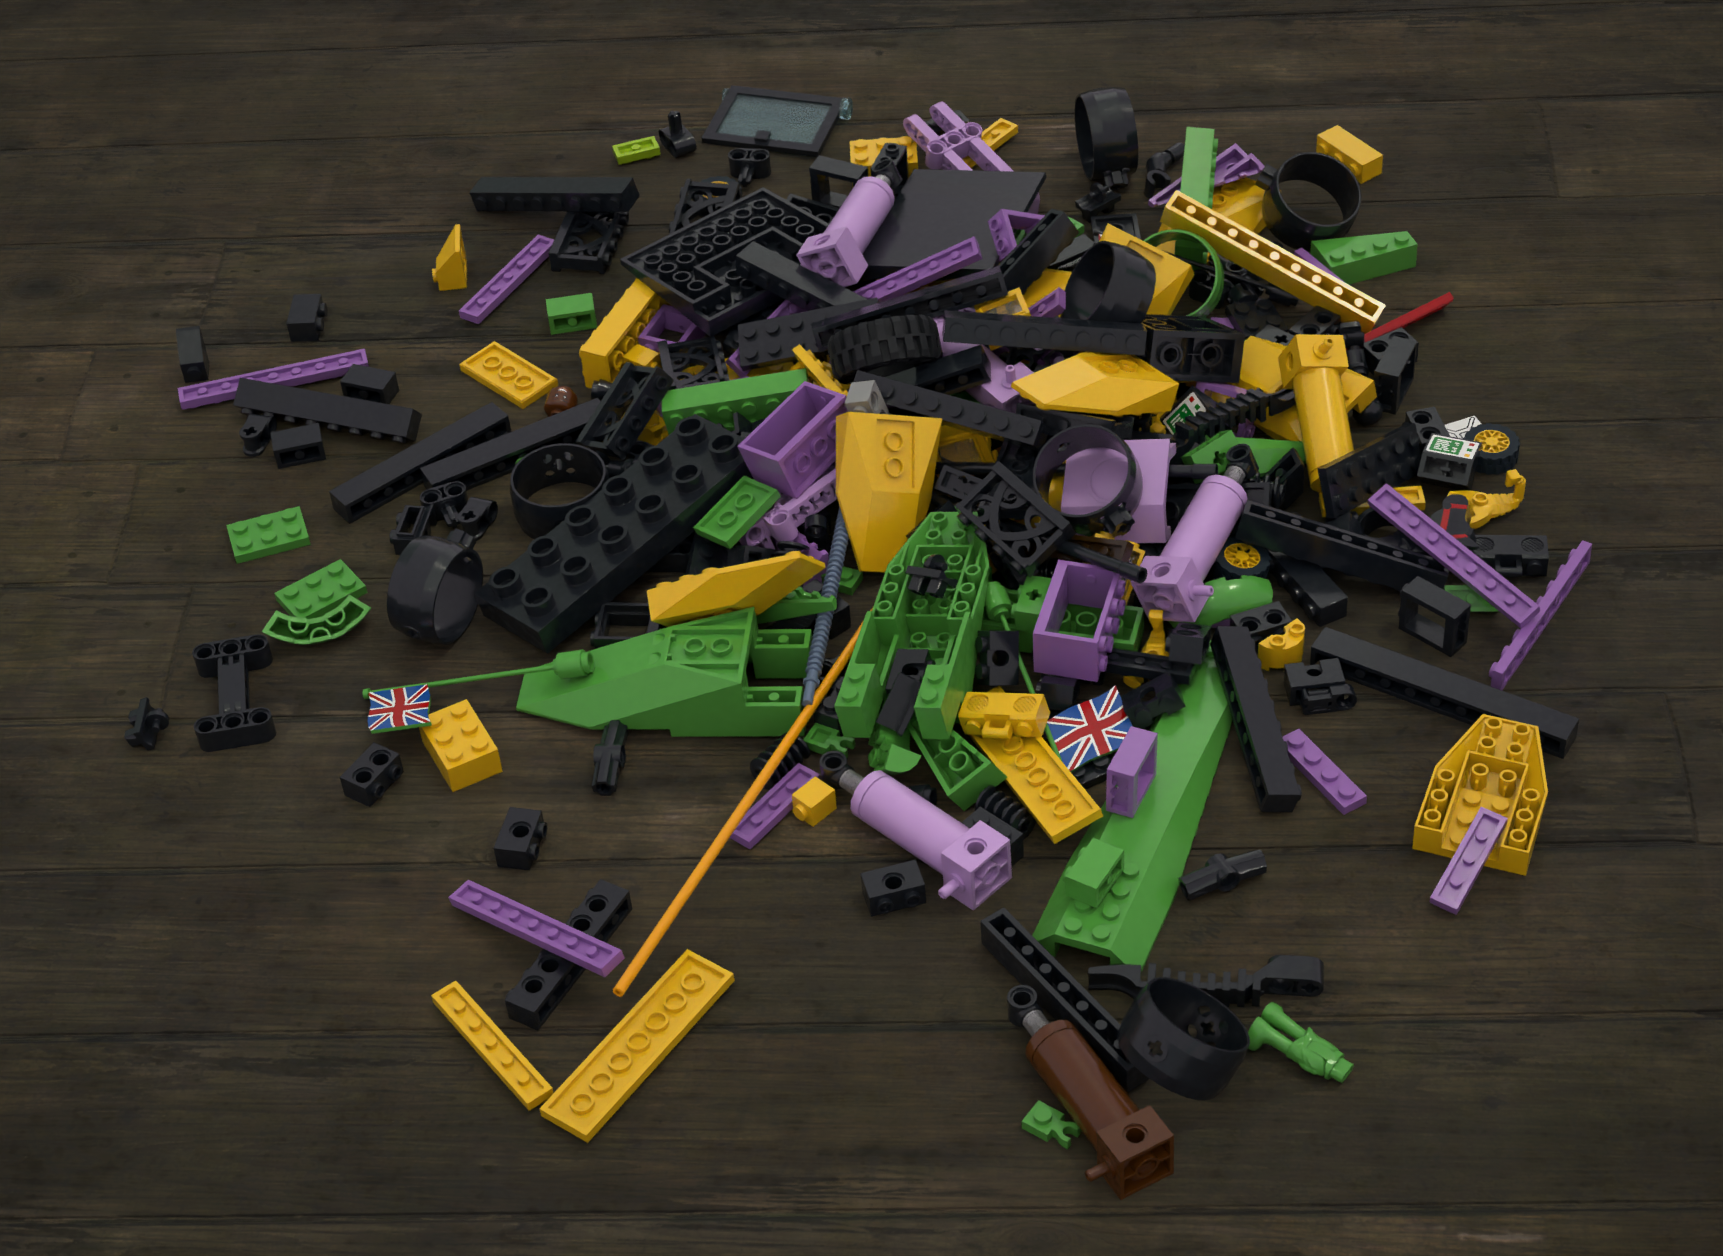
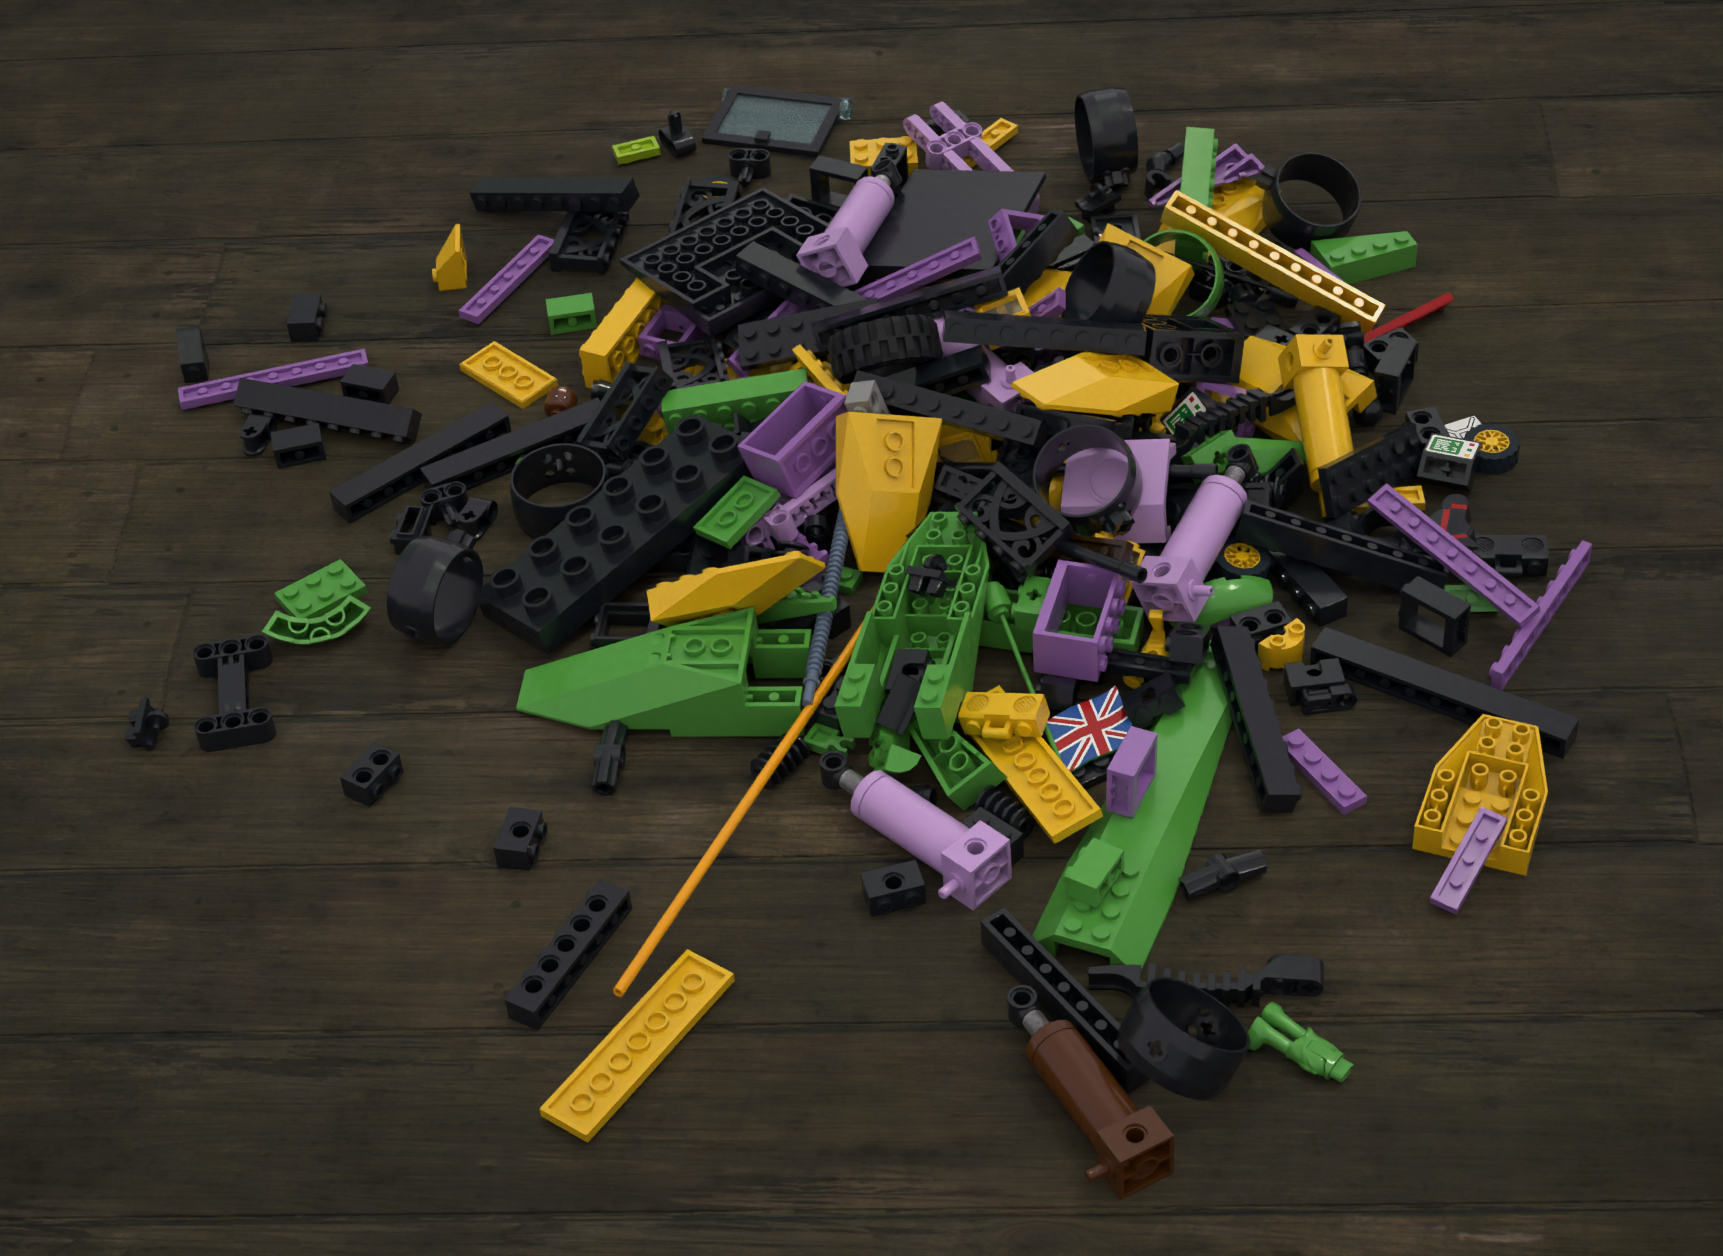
(268, 534): bright green plate -> none
(410, 704): flag -> none
(460, 746): yellow brick -> none
(492, 1045): yellow plate -> none
(537, 928): medium lavender plate -> none
(642, 356): yellow brick -> none
(771, 807): medium lavender plate -> none
(814, 801): yellow brick -> none
(1006, 668): black brick -> none
(1048, 1122): bright green plate -> none
(1352, 152): yellow brick -> none
(1489, 506): yellow animal -> none

